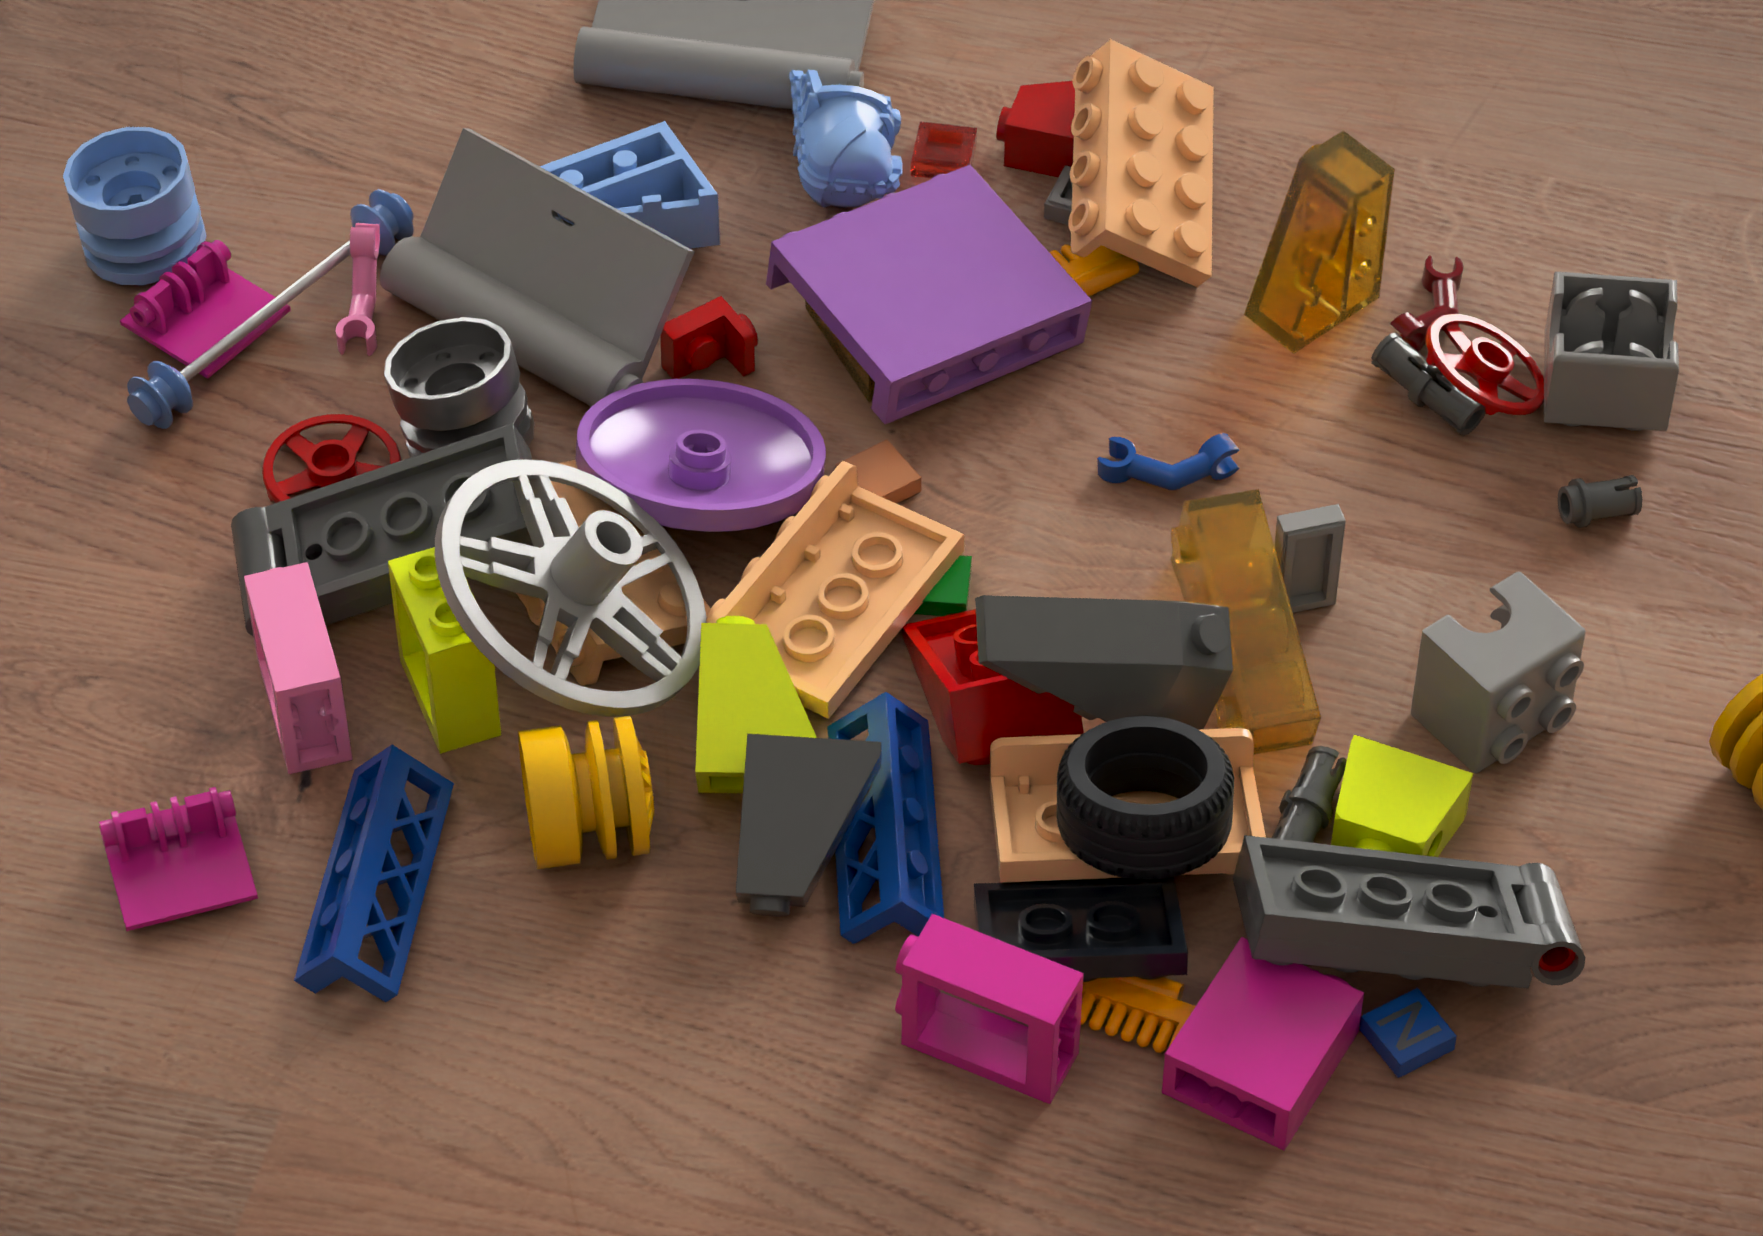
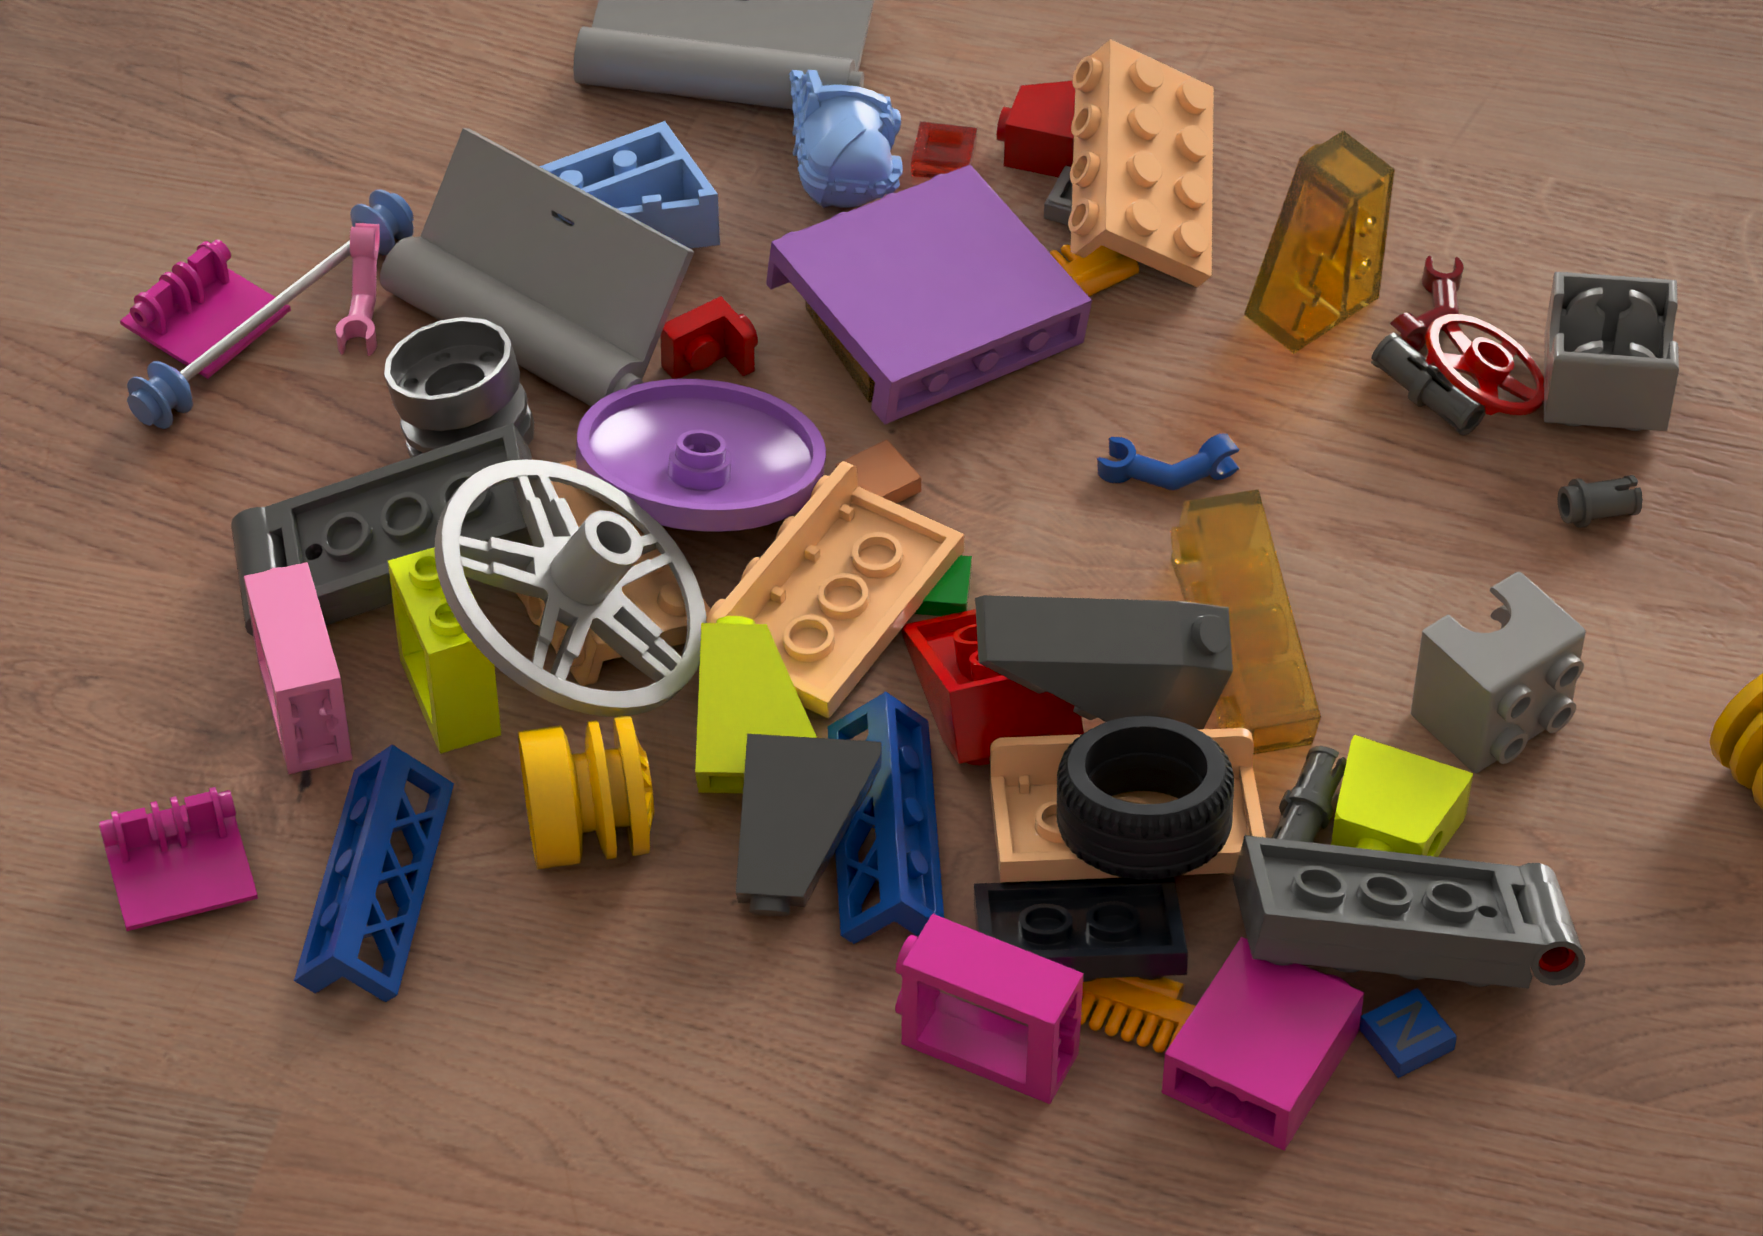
(134, 204): light blue wheel -> none
(327, 460): red wheel -> none
(1310, 555): light grey tile -> none

